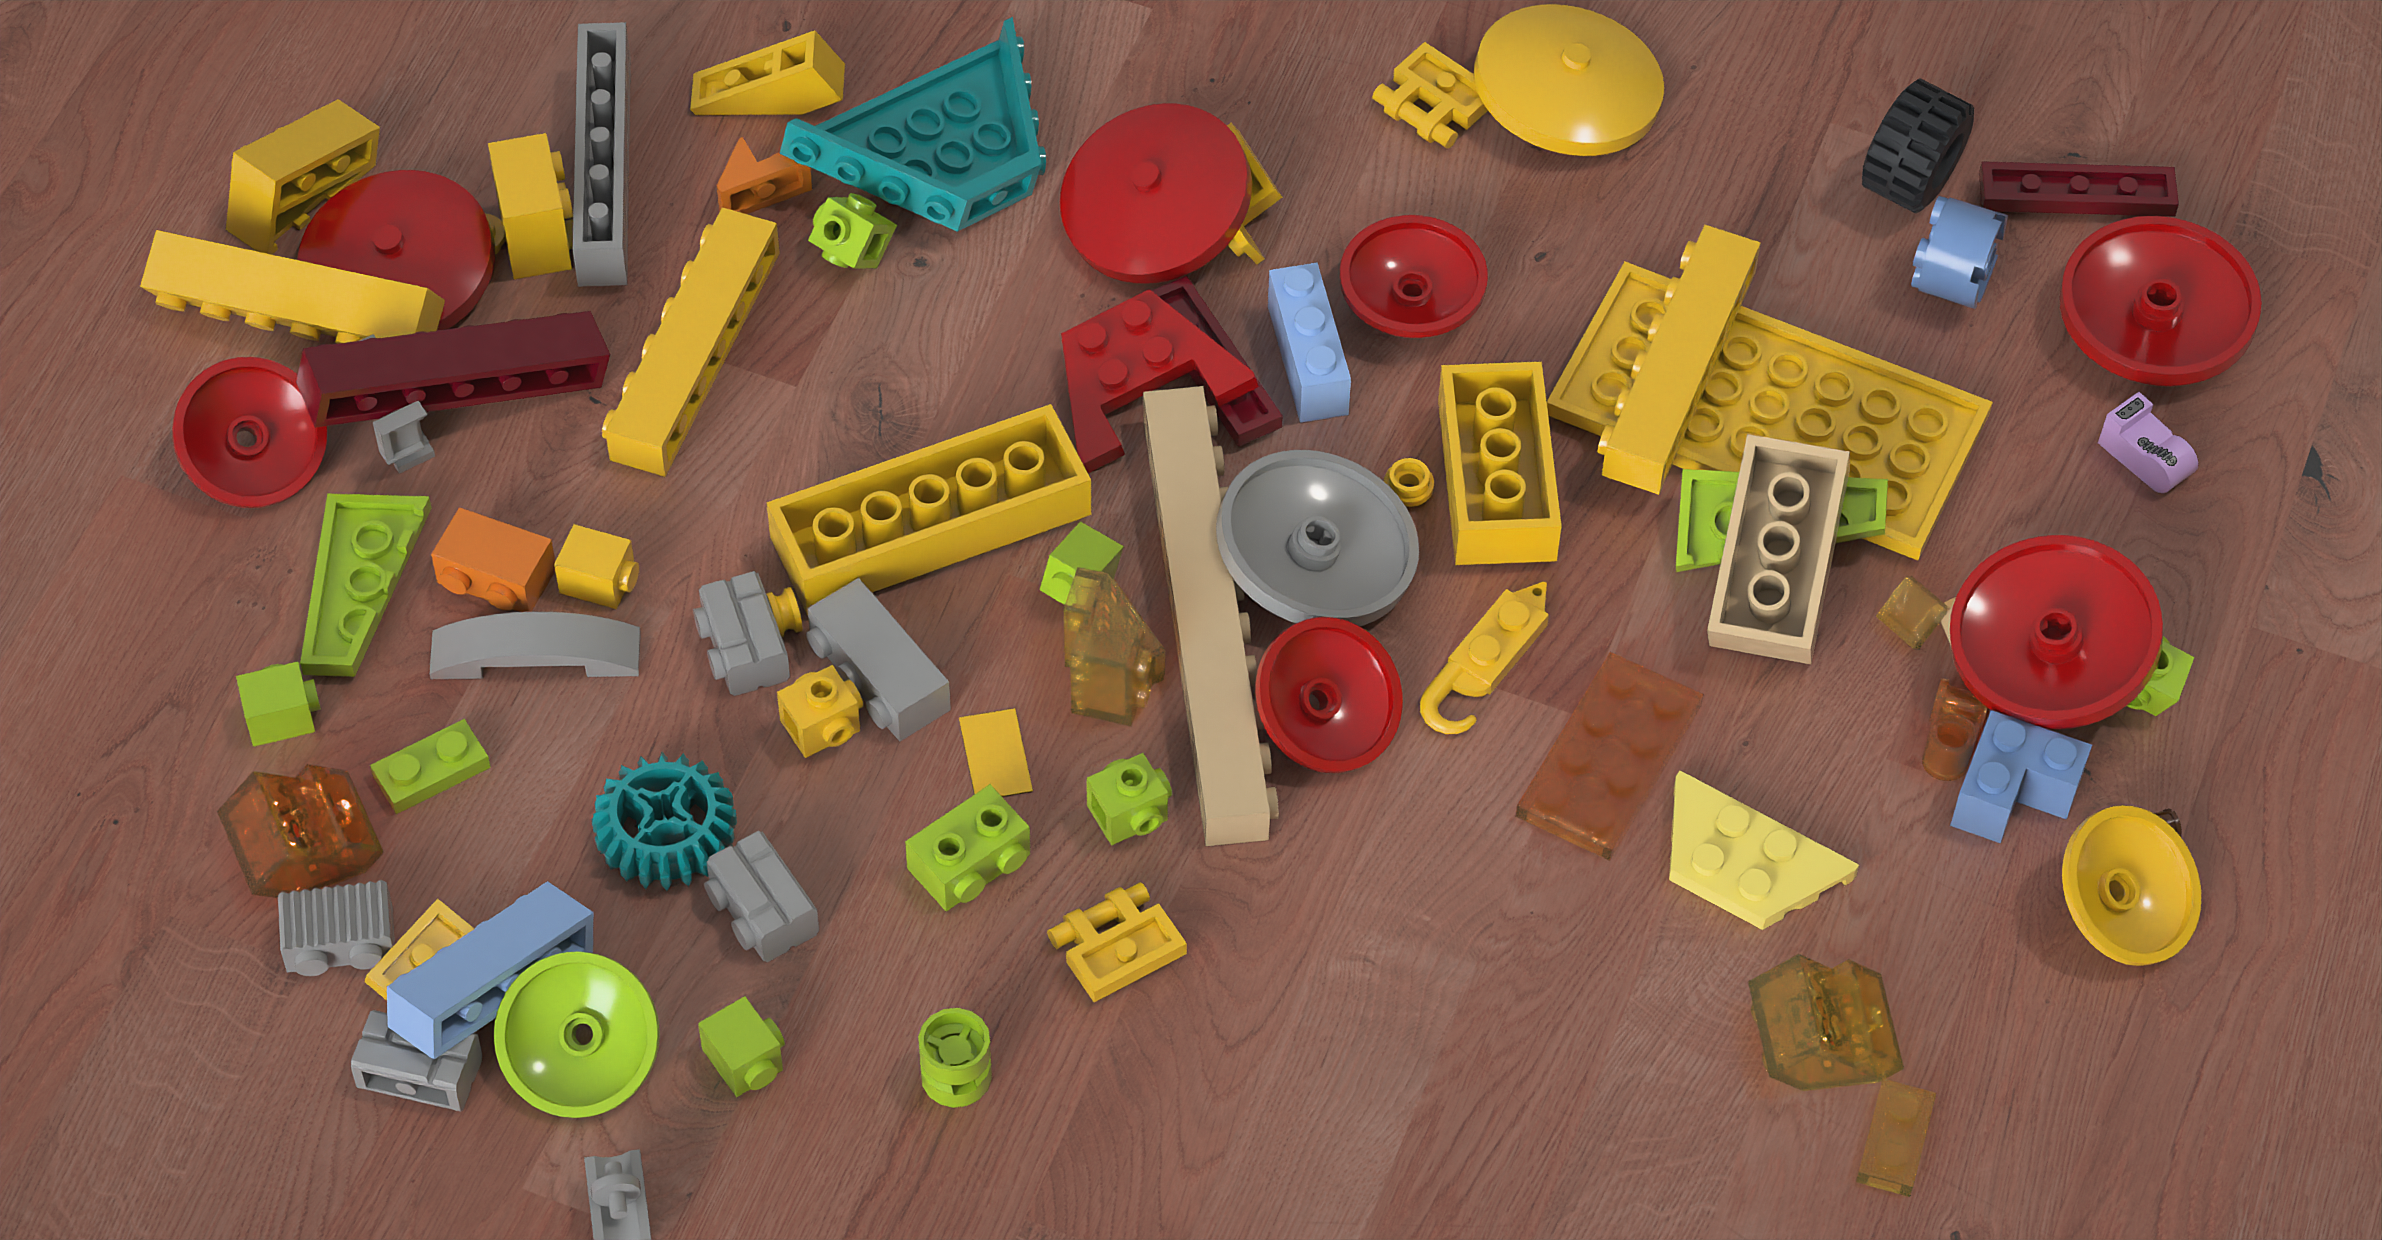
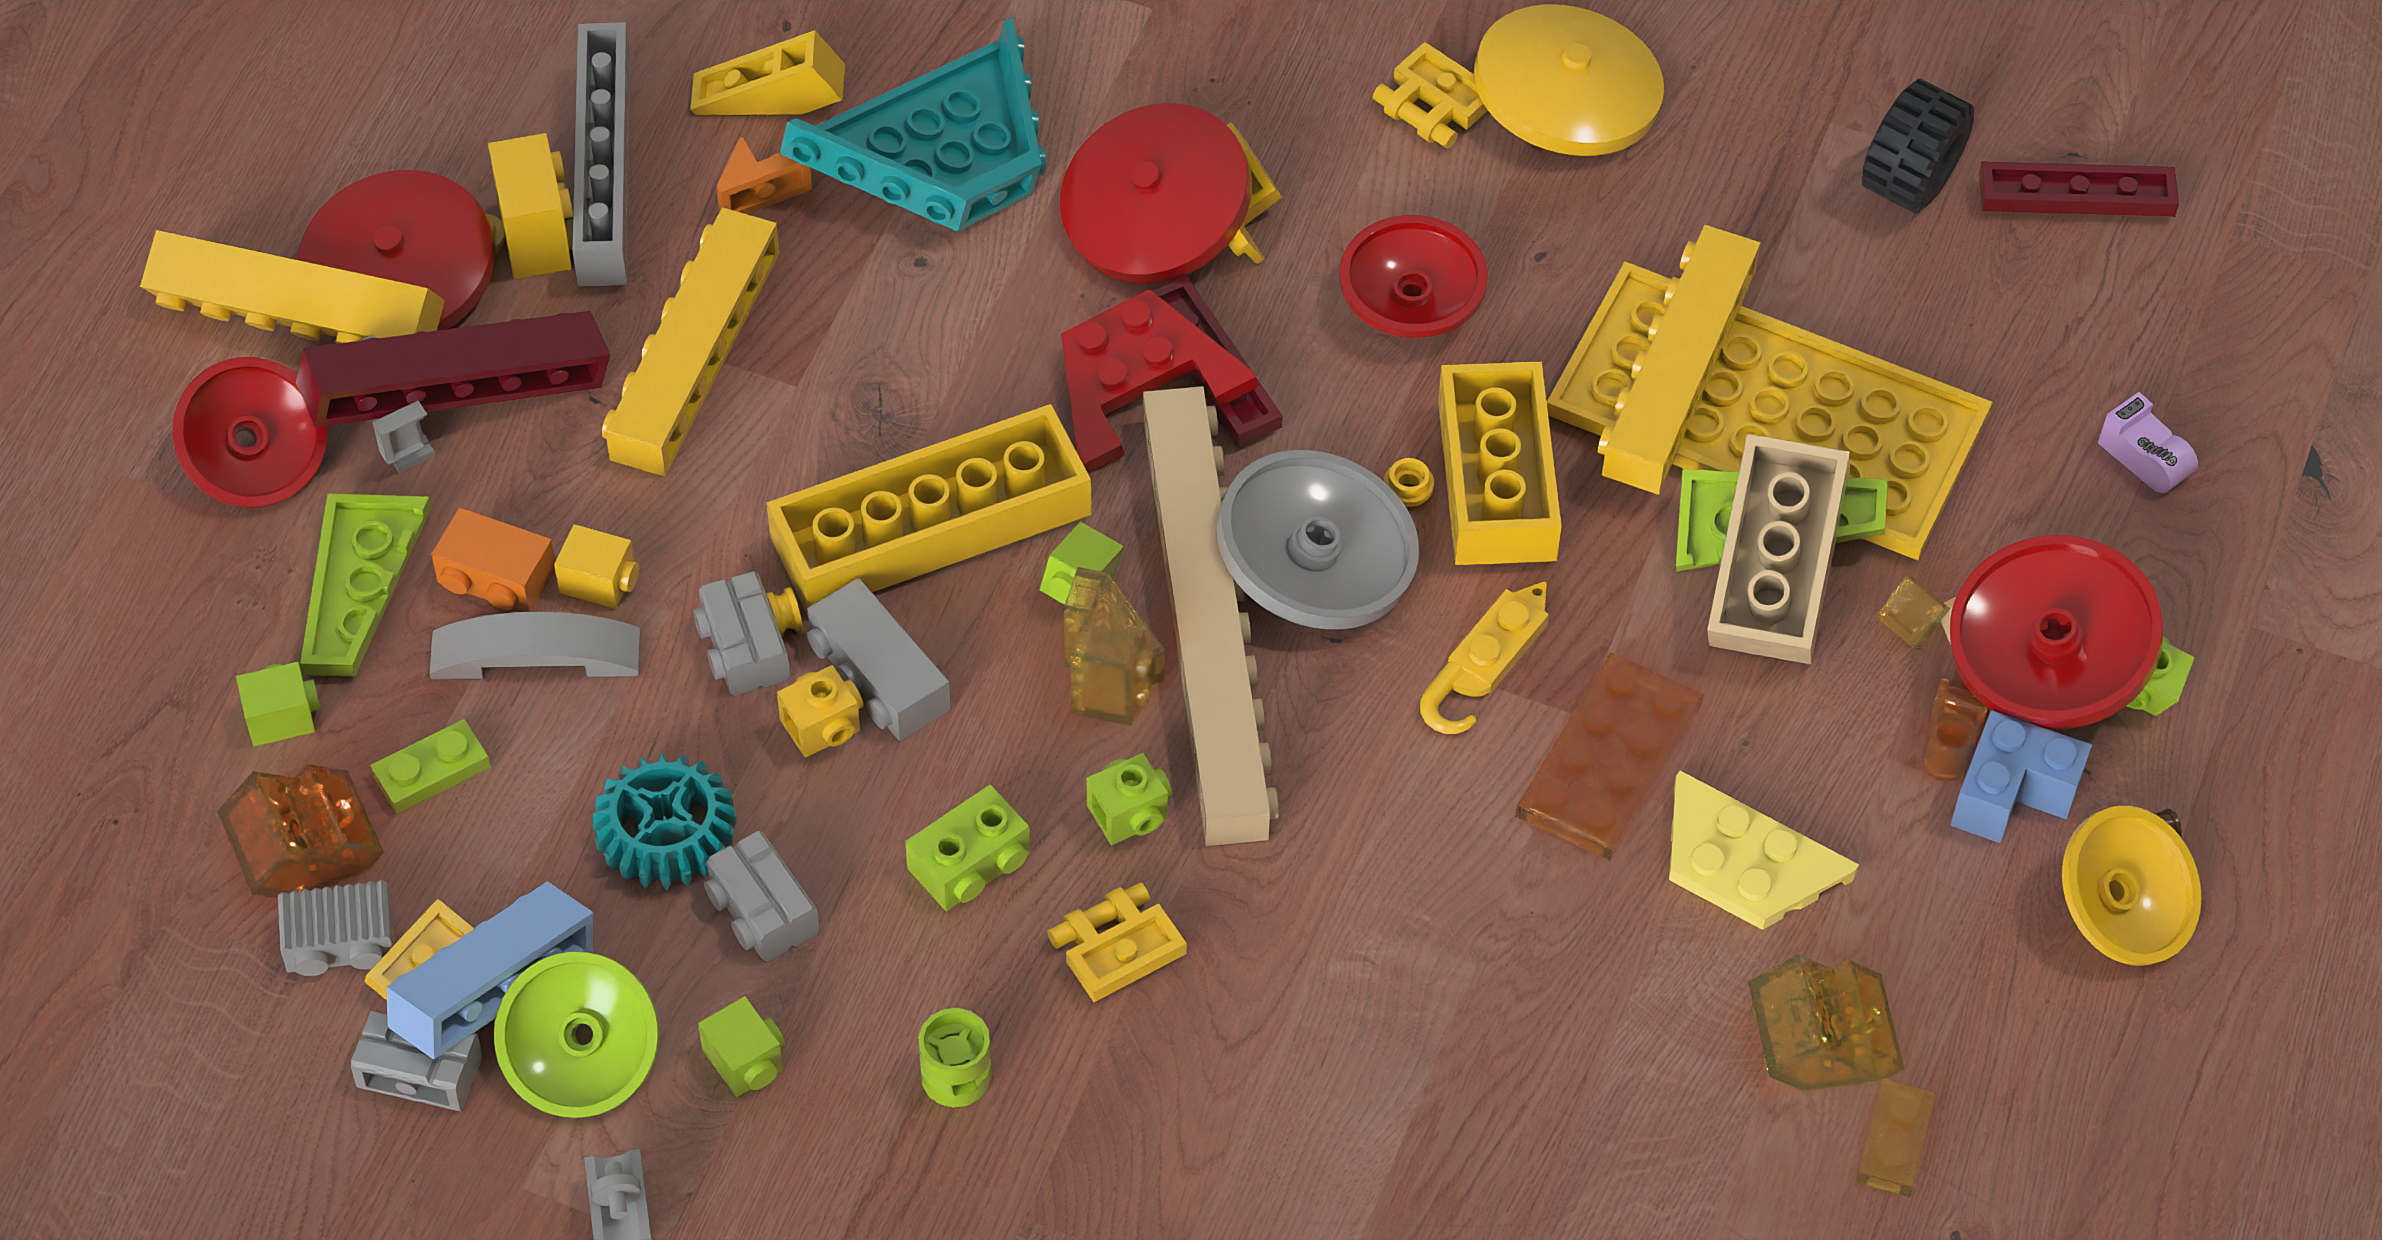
(295, 170): yellow wedge -> none
(851, 232): lime brick -> none
(996, 752): yellow sticker -> none
(1309, 342): light blue brick -> none
(1354, 689): red dish -> none
(1959, 251): medium blue brick -> none
(2160, 300): red dish -> none

